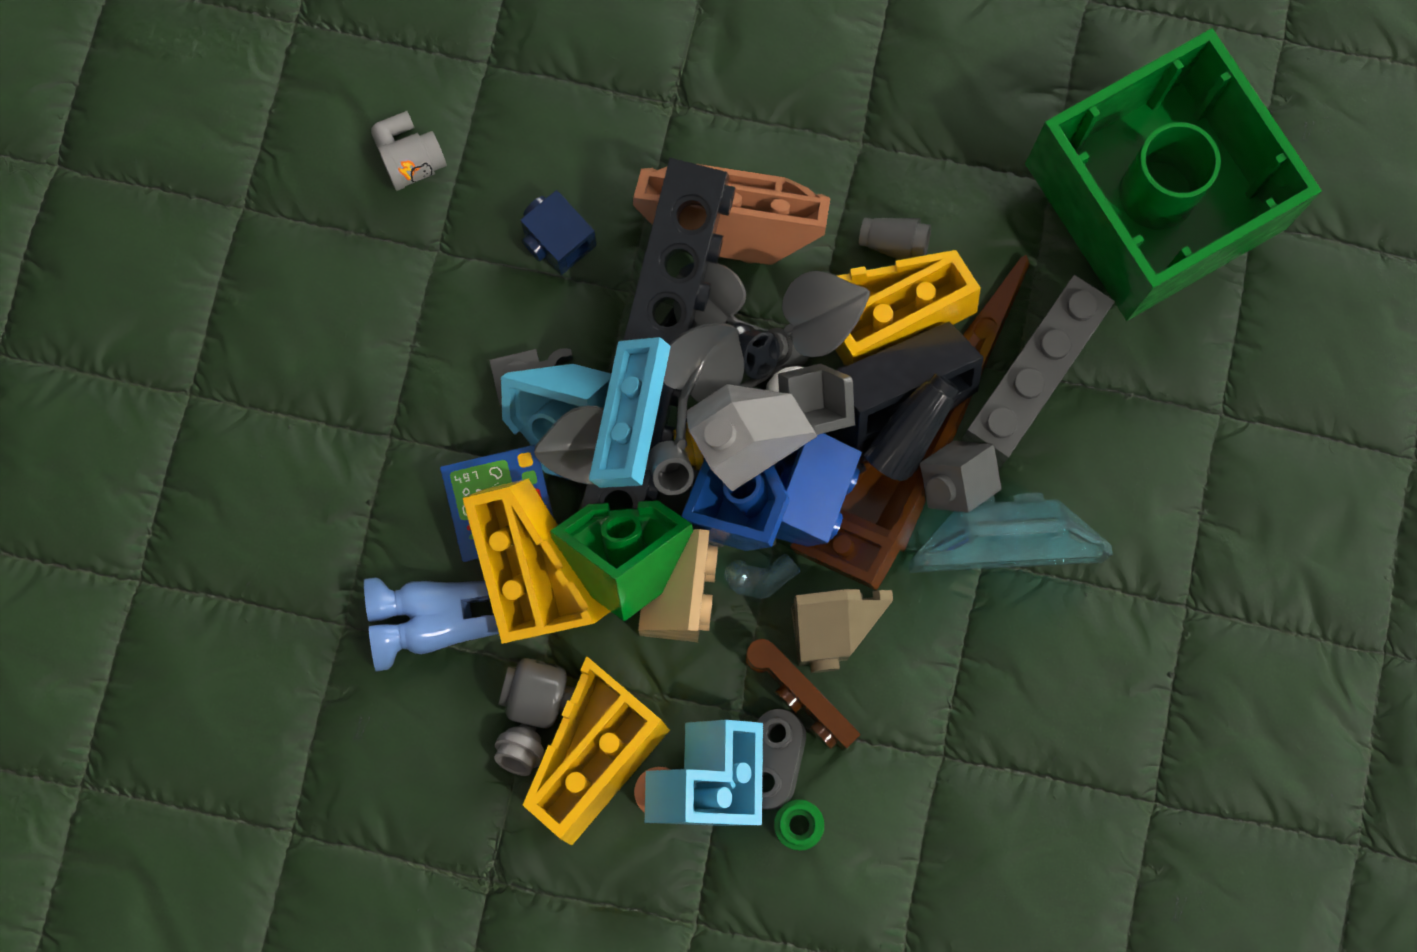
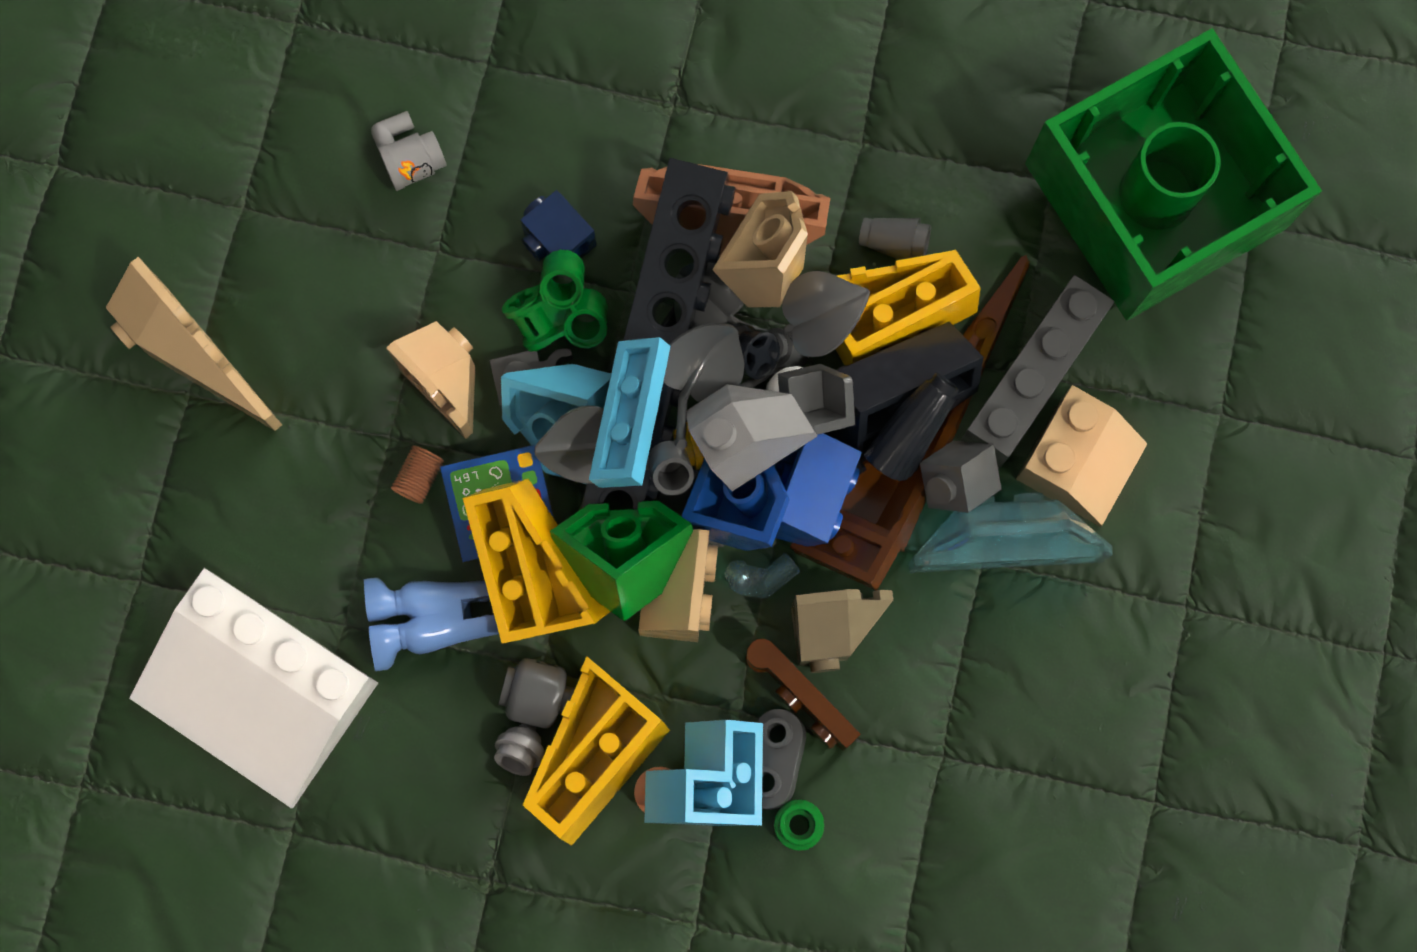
(165, 331): none -> tan wedge
(250, 688): none -> white slope
(420, 476): none -> nougat piece
(441, 370): none -> tan slope
(552, 308): none -> green piece
(765, 251): none -> tan slope
(1083, 456): none -> tan slope

